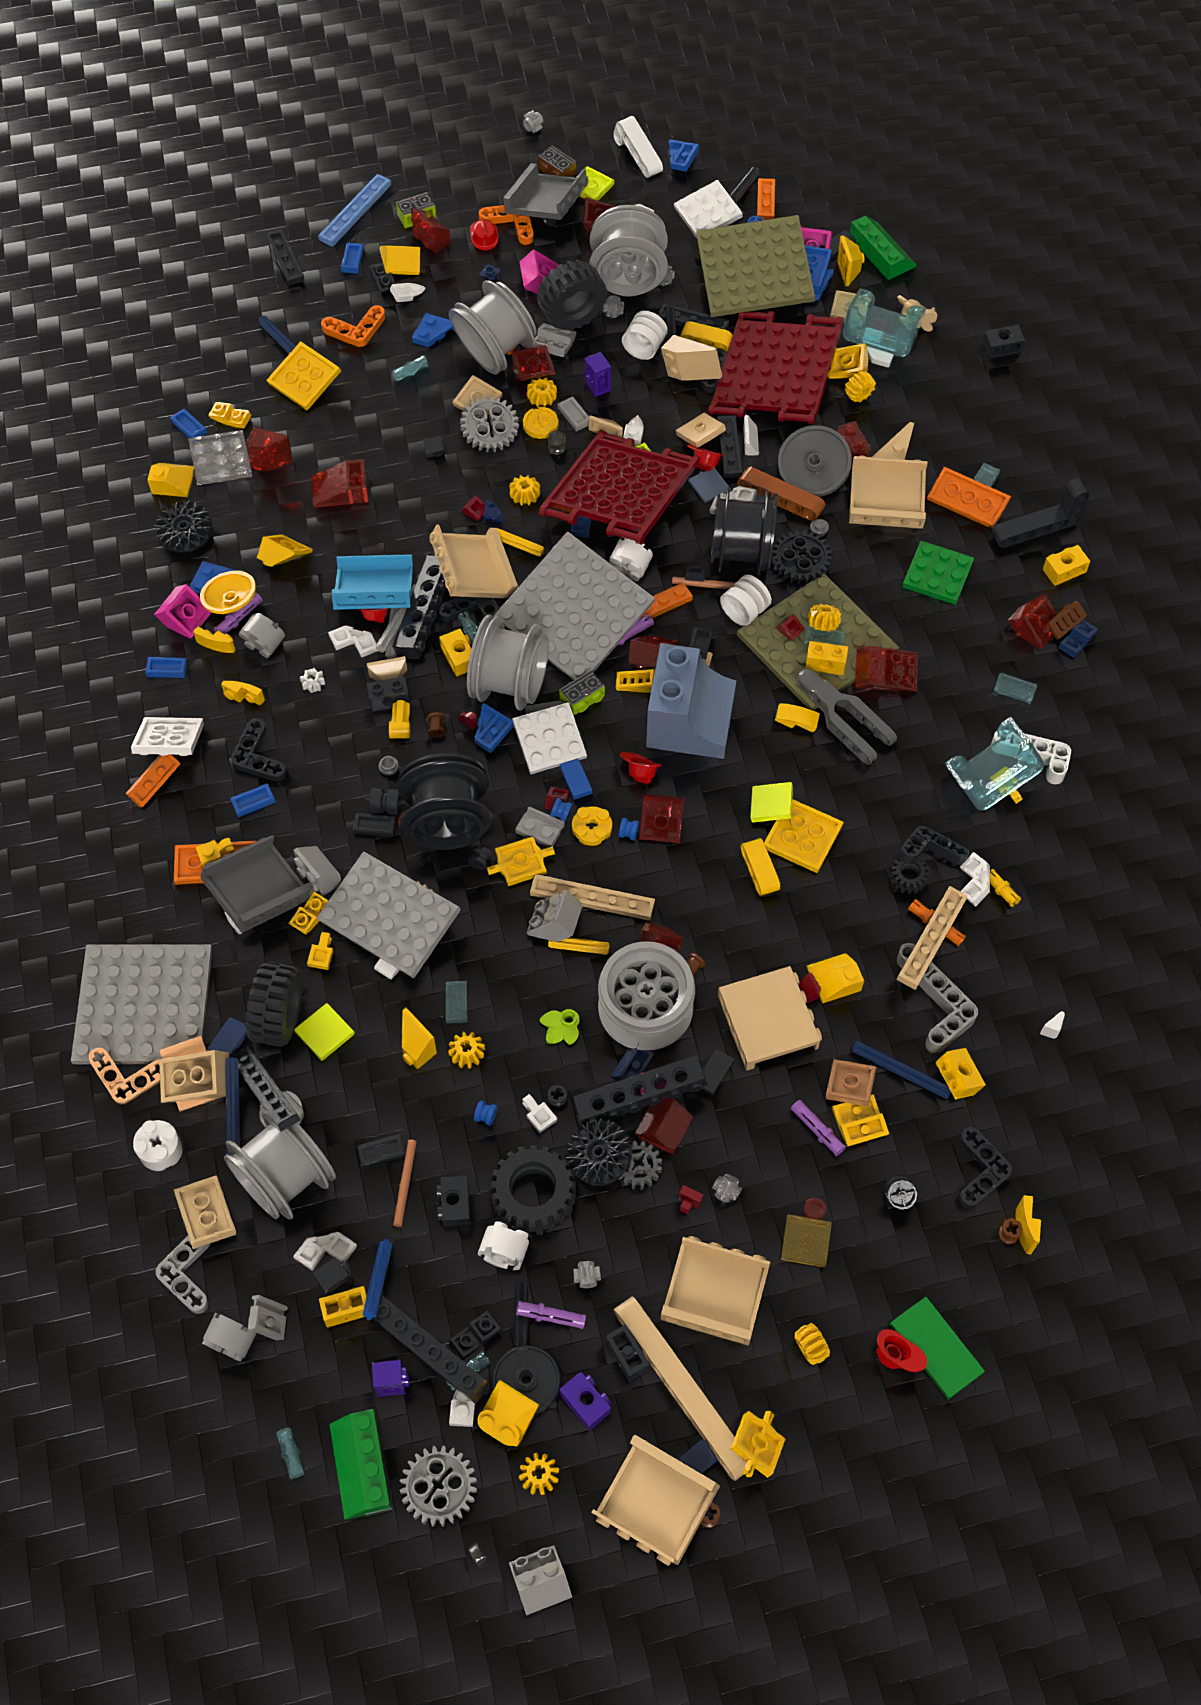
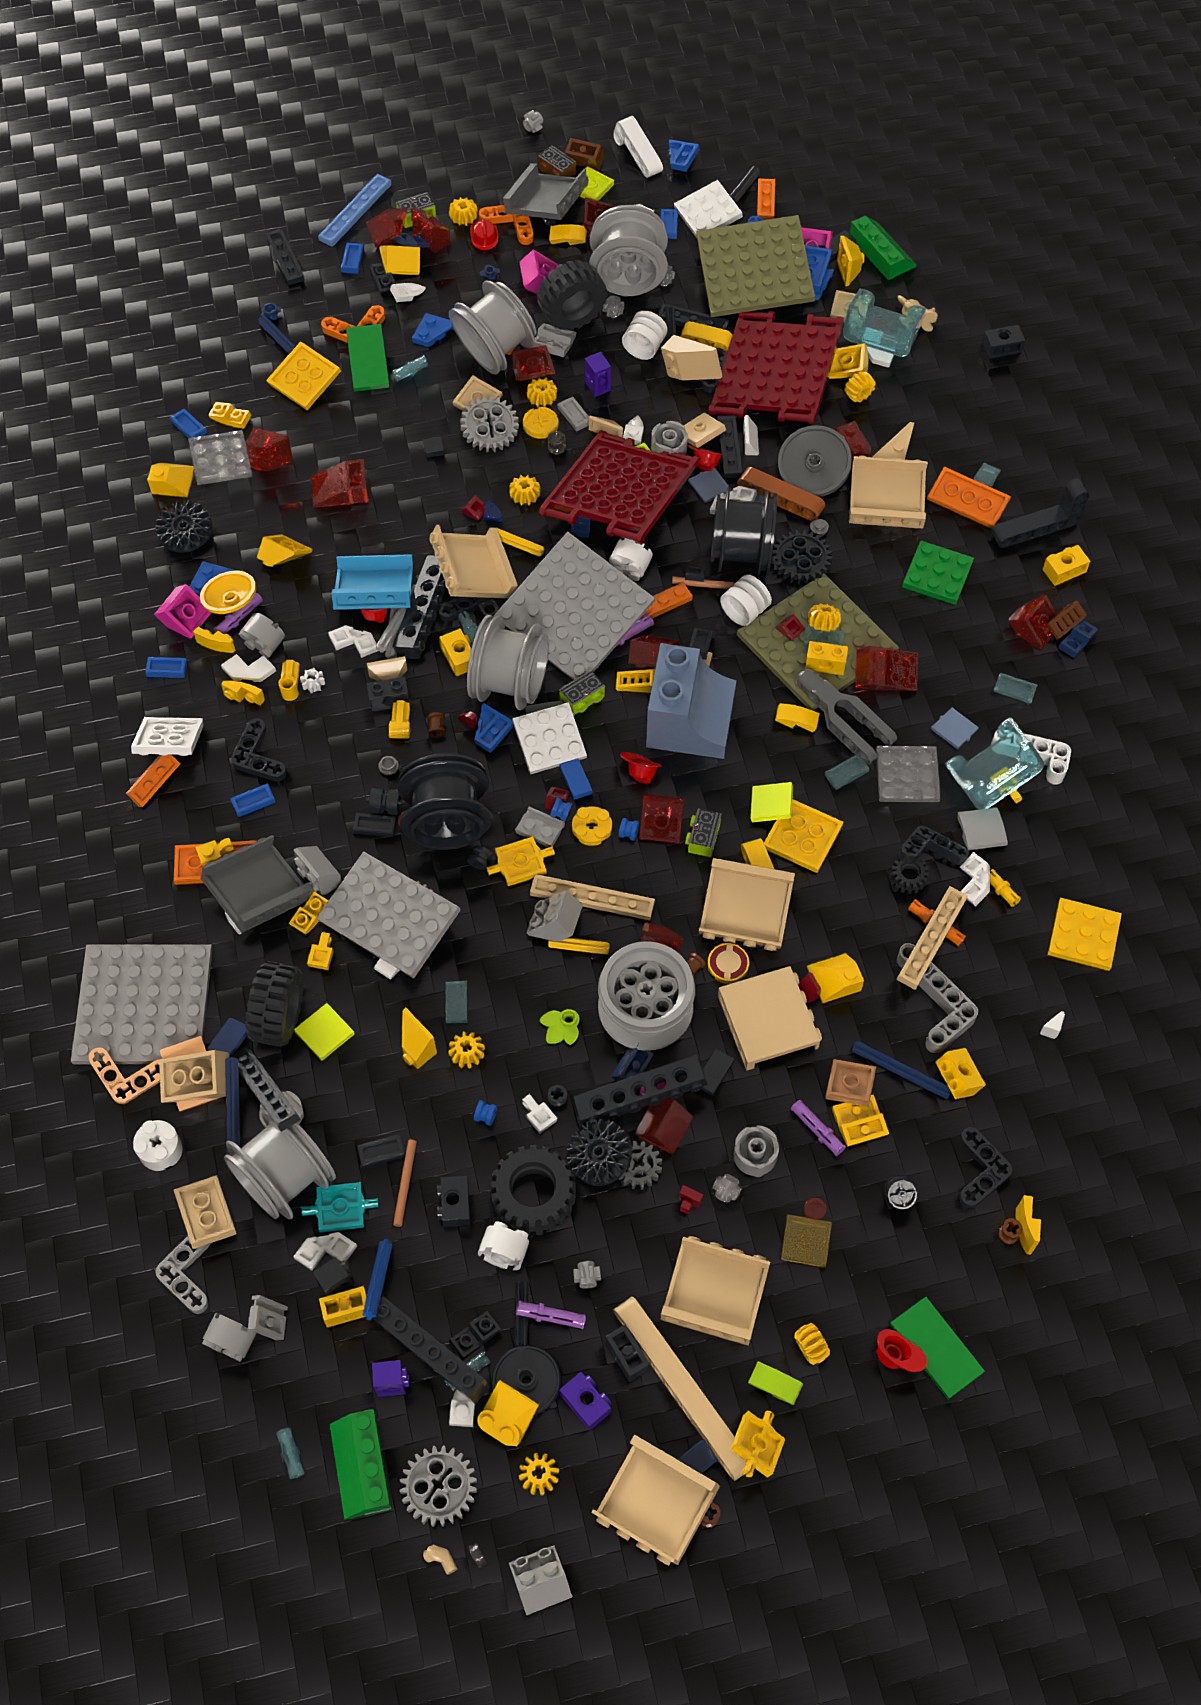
(257, 671): none -> white tile
(271, 311): none -> dark blue plate
(289, 680): none -> yellow piece
(340, 1207): none -> teal plate
(367, 357): none -> green tile
(386, 225): none -> clear red slope
(411, 240): none -> dark blue slope
(442, 1555): none -> tan arm
(463, 211): none -> yellow gear
(568, 233): none -> yellow slope
(585, 153): none -> reddish brown brick
(669, 218): none -> blue tile
(669, 438): none -> light grey brick
(704, 832): none -> brick
(728, 963): none -> tile
(746, 904): none -> tan panel
(749, 1141): none -> light grey brick
(775, 1383): none -> lime slope
(846, 771): none -> clear light blue tile
(907, 774): none -> clear plate
(954, 728): none -> sand blue piece
(982, 828): none -> light grey slope
(1084, 934): none -> yellow plate

